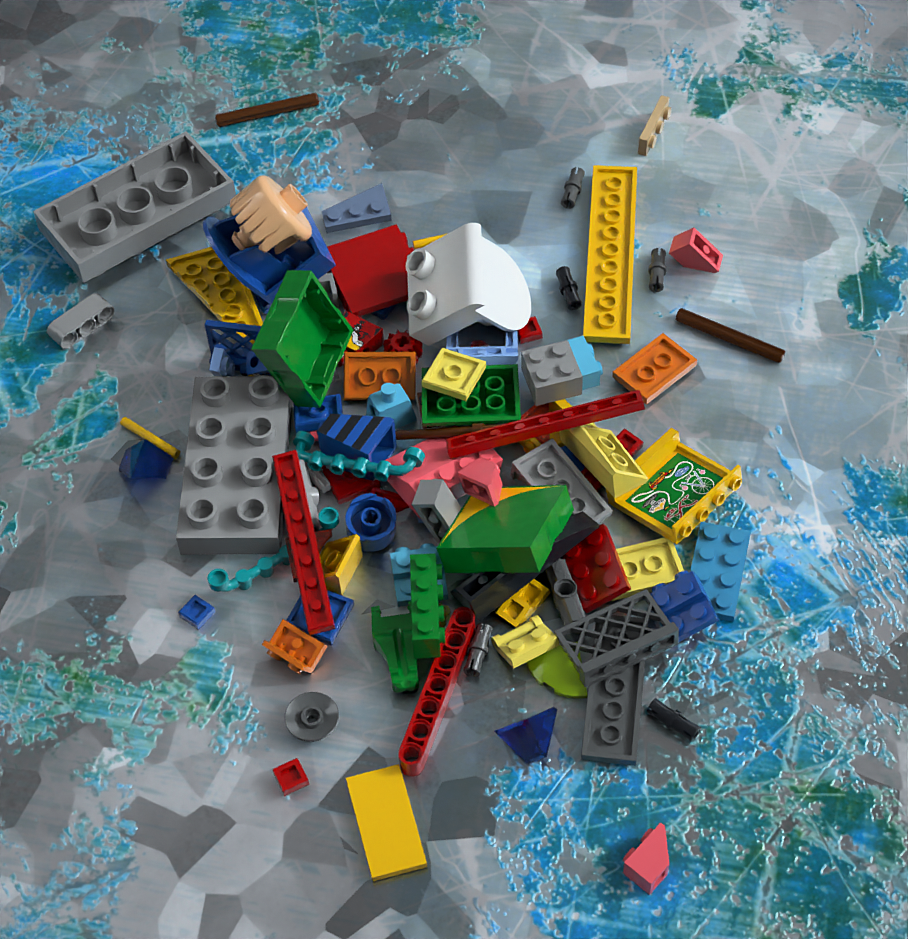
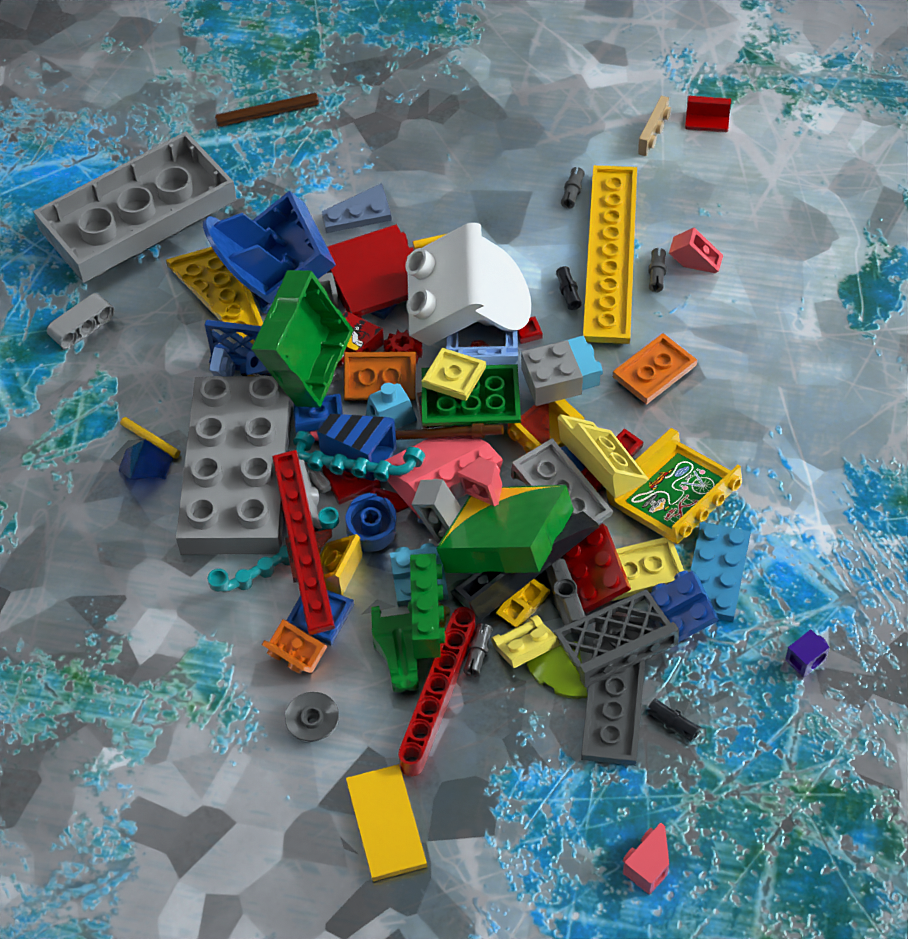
(196, 612): blue tile -> none
(271, 215): light nougat piece -> none
(290, 776): red plate -> none
(530, 735): clear blue slope -> none
(545, 424): red tile -> none
(708, 113): none -> red panel
(730, 335): reddish brown axle -> none
(807, 653): none -> dark purple brick

